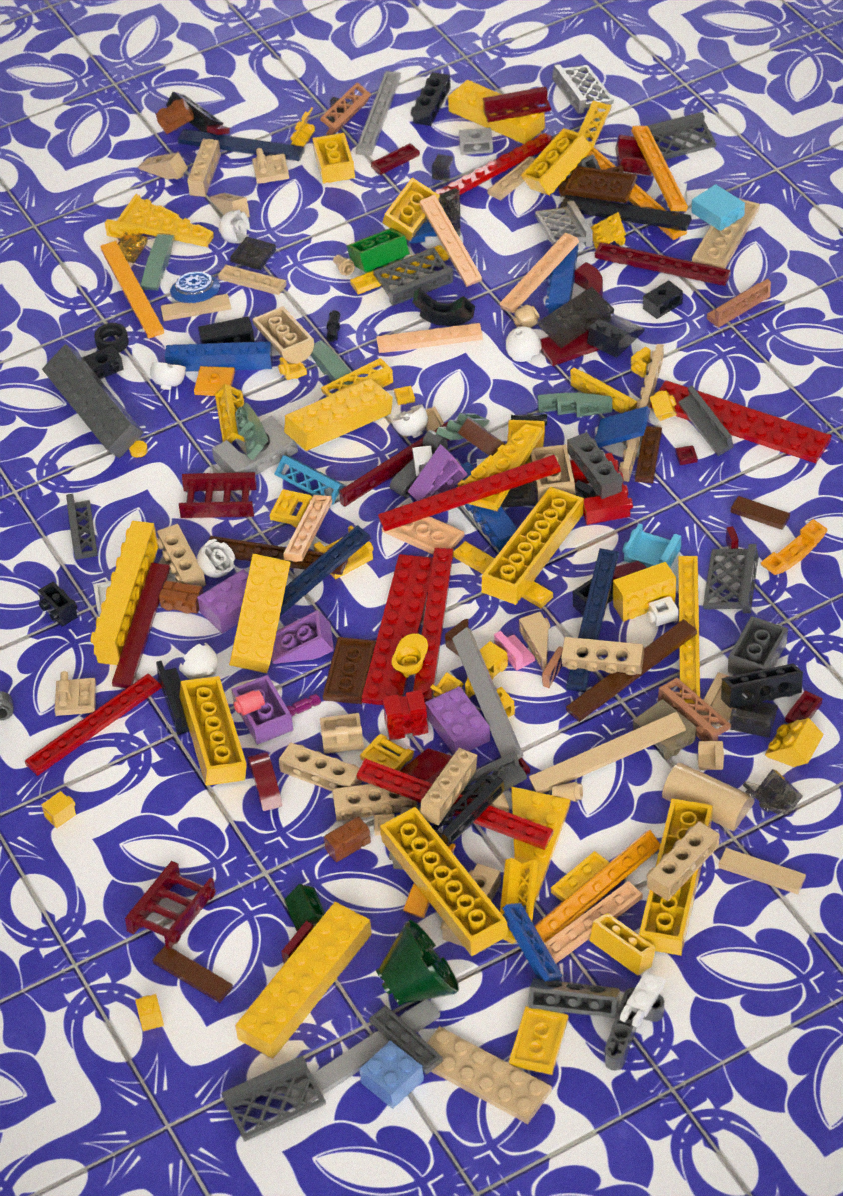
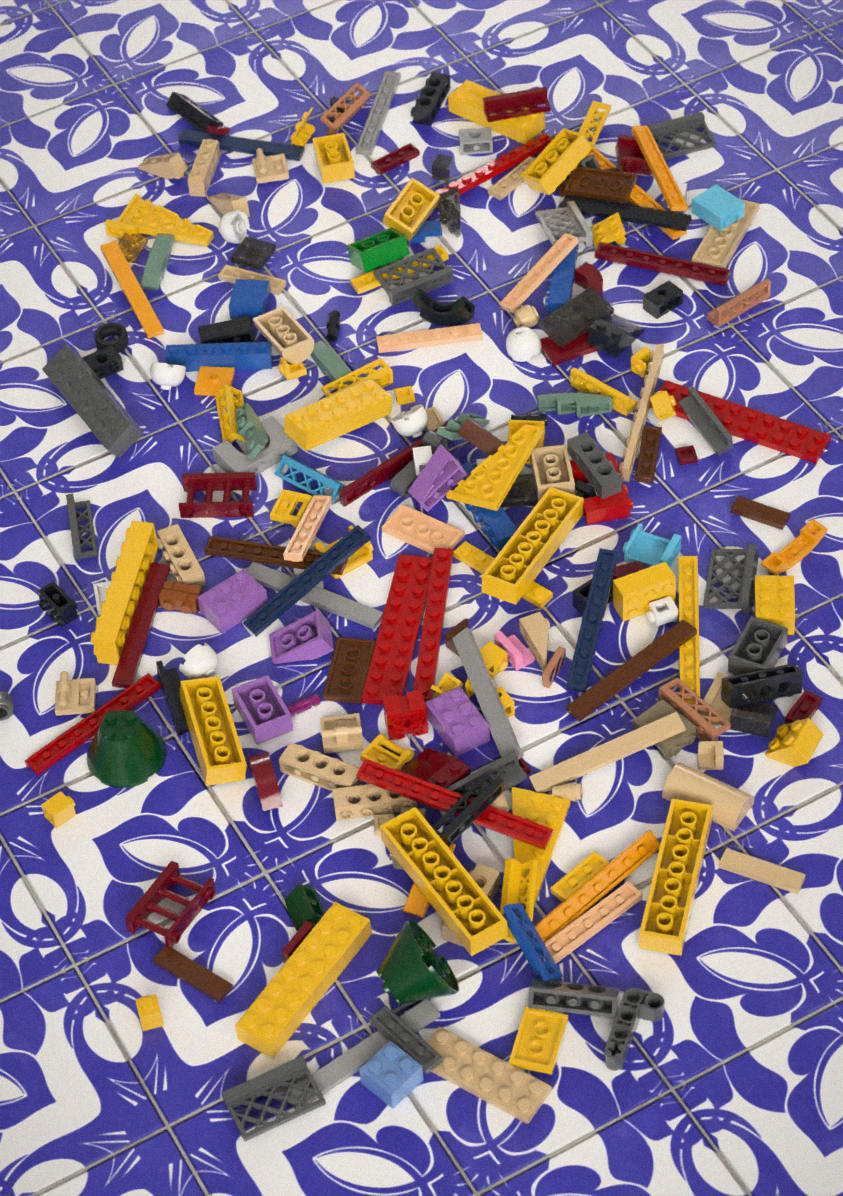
(125, 750): none -> dark green cone
(138, 449): yellow tile -> none
(174, 116): dark orange brick -> none
(183, 310): tan tile -> none
(194, 287): blue piece -> none
(215, 559): white cylinder -> none
(249, 298): none -> blue brick
(249, 702): coral brick -> none
(259, 613): yellow brick -> none
(318, 597): none -> light grey tile
(344, 265): tan cone -> none
(347, 839): dark orange brick -> none
(410, 654): yellow piece -> none
(448, 786): tan brick -> none
(450, 241): light nougat plate -> none
(469, 493): red plate -> none
(572, 91): light grey fence -> none
(595, 648): tan brick -> none
(622, 427): blue tile -> none
(622, 944): yellow brick -> none
(643, 997): white hinge -> none
(682, 860): tan brick -> none
(731, 538): dark red tile -> none
(774, 793): clear smoke bracket -> none
(775, 600): none -> yellow brick

